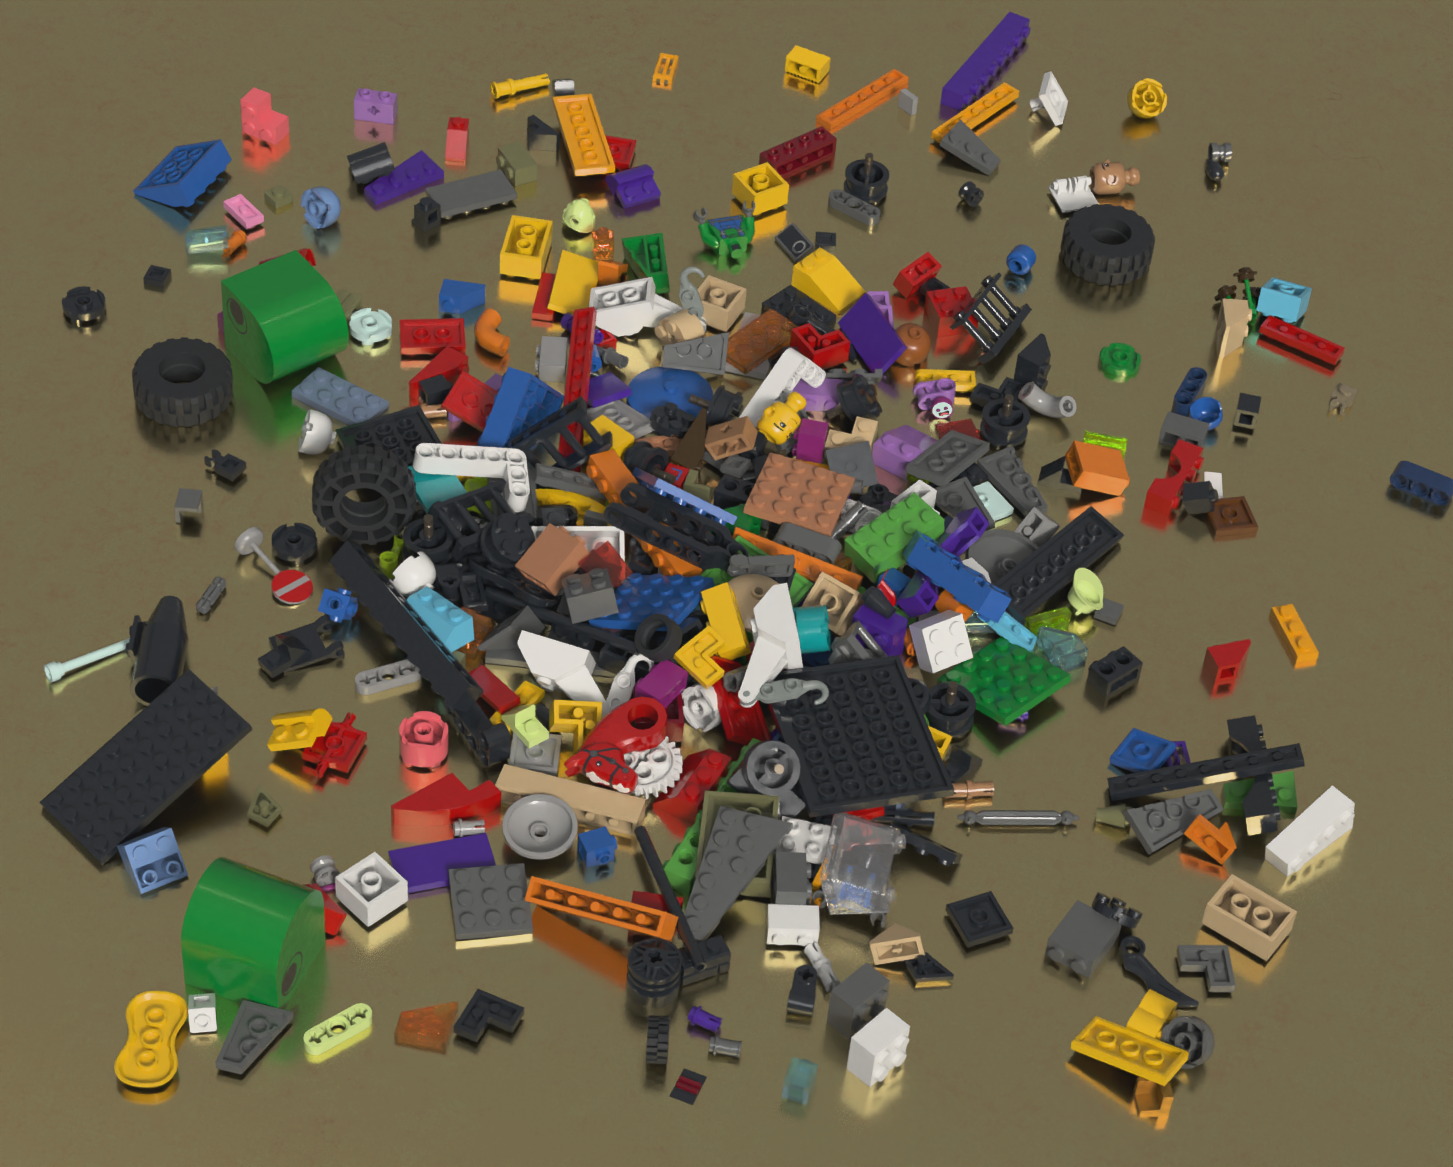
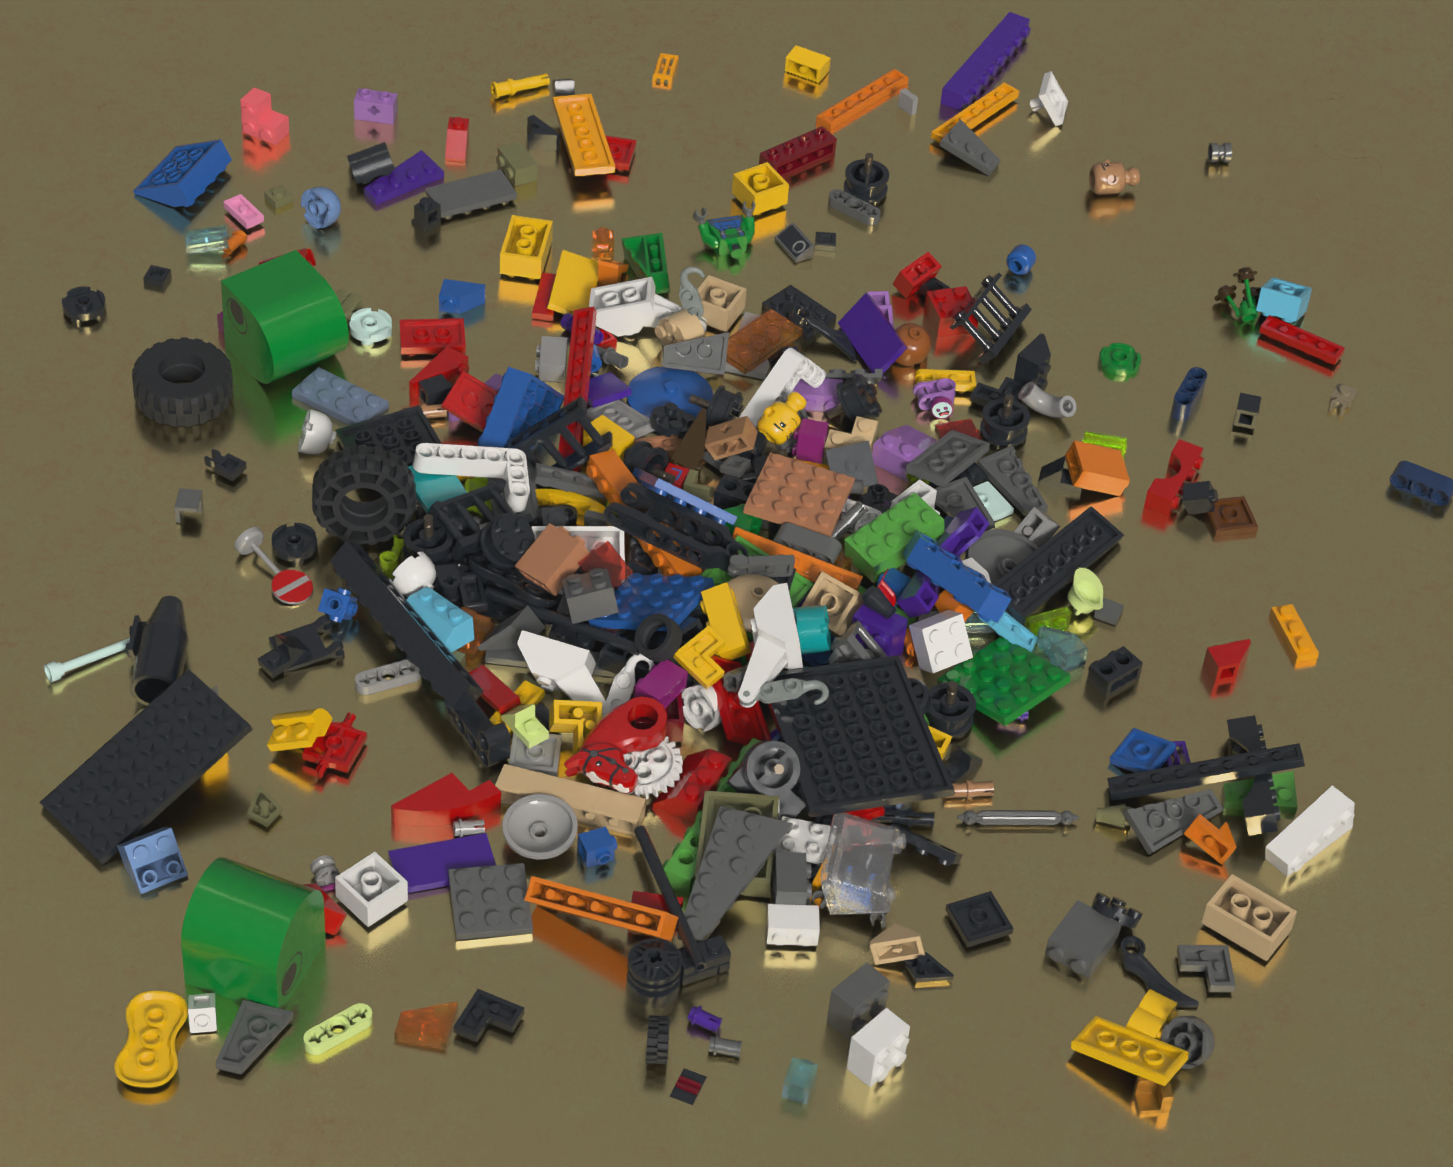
(210, 595): dark grey axle -> none
(423, 739): coral brick -> none
(486, 334): orange cylinder -> none
(582, 212): yellowish green helmet -> none
(633, 185): dark purple brick -> none
(803, 990): black piece -> none
(822, 350): red brick -> none
(822, 966): white pin -> none
(826, 281): yellow slope -> none
(971, 194): black wheel -> none
(1072, 193): white hinge -> none
(1107, 244): black tyre -> none
(1146, 98): yellow cylinder -> none
(1183, 428): dark grey brick -> none
(1207, 410): blue hair -> none
(1214, 170): black cylinder -> none
(1216, 481): white sticker -> none
(1232, 325): tan slope -> none

